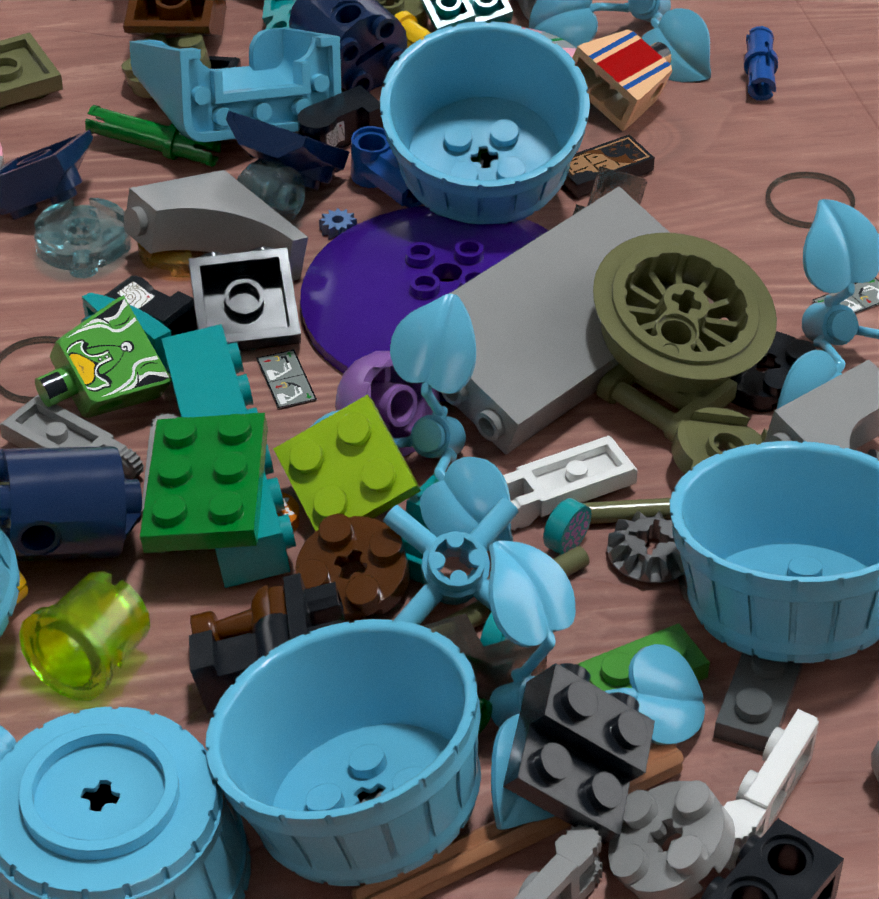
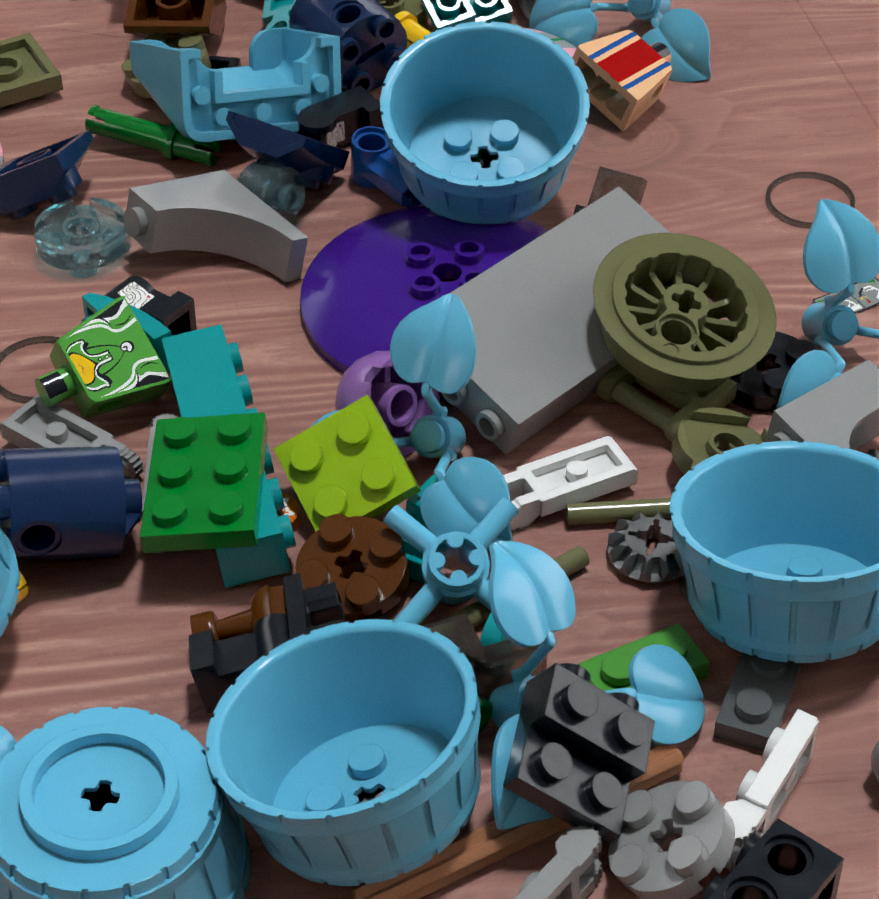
(84, 636): clear neon green piece -> none
(173, 261): clear yellow tile -> none
(248, 296): plate -> none
(286, 378): light grey sticker -> none
(336, 222): medium blue piece -> none
(567, 526): teal tile -> none
(619, 154): tile -> none
(760, 63): blue pin -> none

